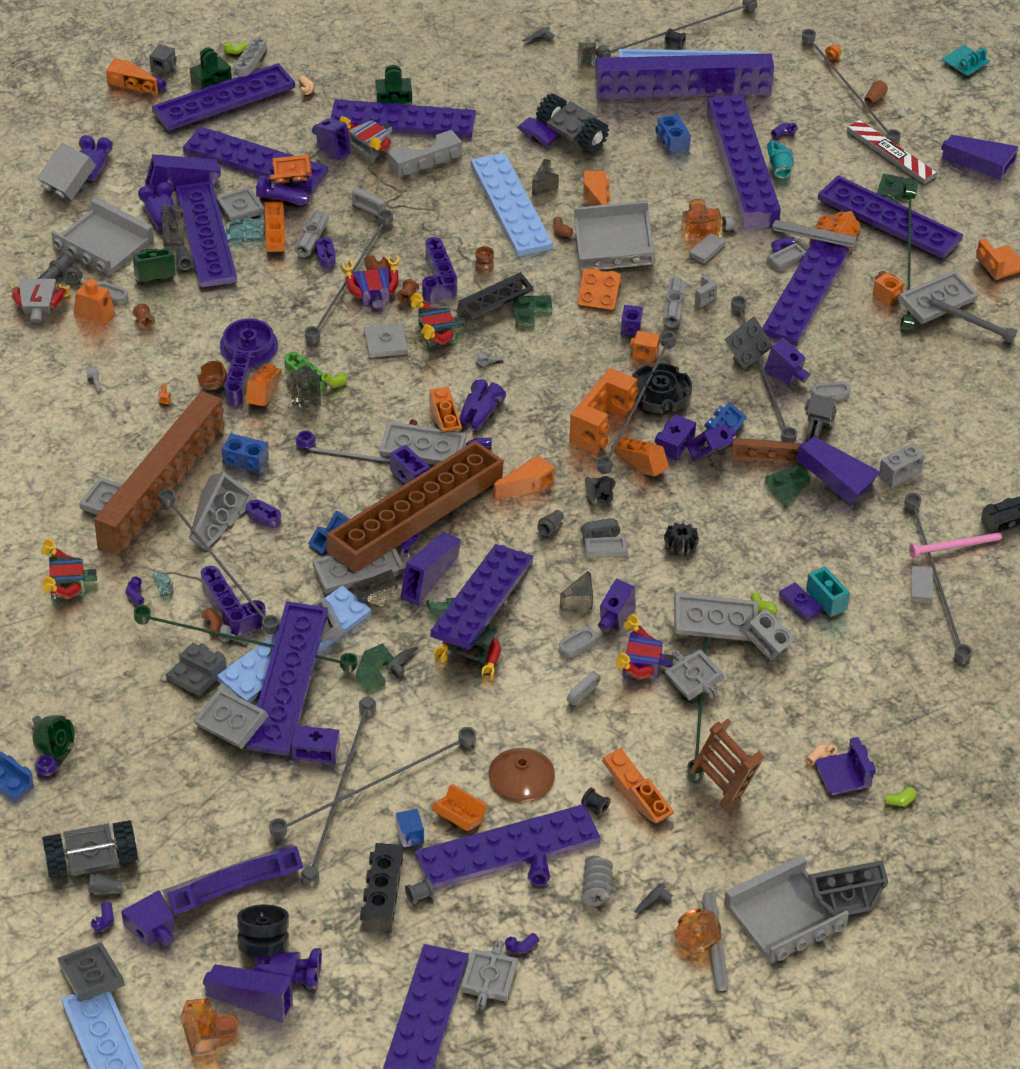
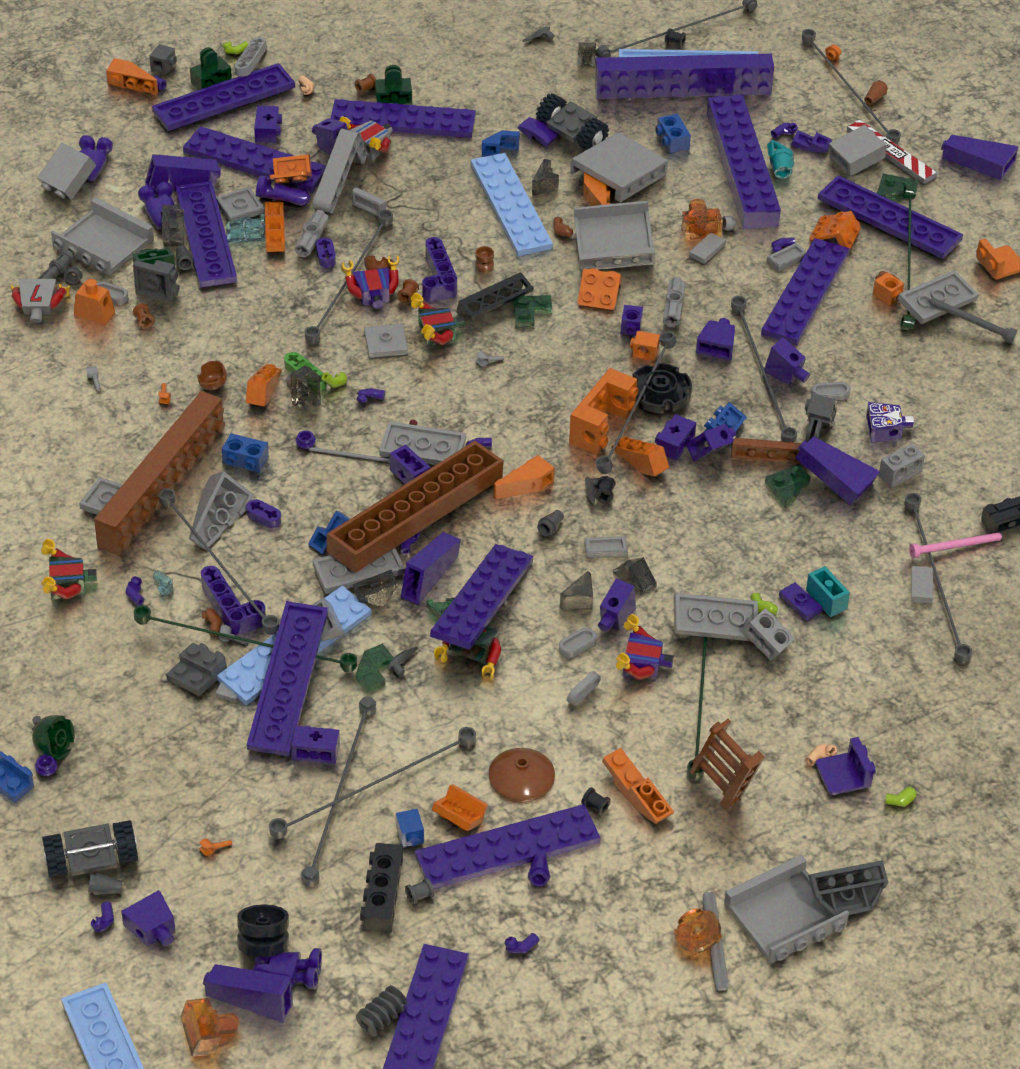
(91, 972): dark grey plate -> none
(156, 280): none -> dark grey plate
(209, 848): none -> orange hand
(231, 718): light grey plate -> none
(244, 356): dark purple beam -> none
(253, 870): dark purple arch -> none
(267, 124): none -> dark purple brick
(347, 149): none -> light grey beam
(365, 84): none -> dark orange bush
(371, 393): none -> dark purple arm
(381, 1010): none -> dark grey piece
(407, 161): light grey arch -> none
(444, 409): orange slope -> none
(480, 409): dark purple piece -> none
(489, 975): light grey plate -> none
(500, 140): none -> blue slope
(596, 881): light grey piece -> none
(600, 528): dark grey beam -> none
(621, 165): none -> light grey panel
(637, 574): none -> clear smoke slope
(658, 891): dark grey bar -> none
(681, 538): black gear -> none
(694, 674): light grey plate -> none
(706, 292): light grey bracket -> none
(716, 339): none -> dark purple torso
(748, 343): dark grey hinge -> none
(814, 233): light grey axle -> none
(818, 143): none -> dark purple slope
(857, 150): none -> light grey brick
(886, 422): none -> dark purple torso
(966, 59): teal hinge -> none

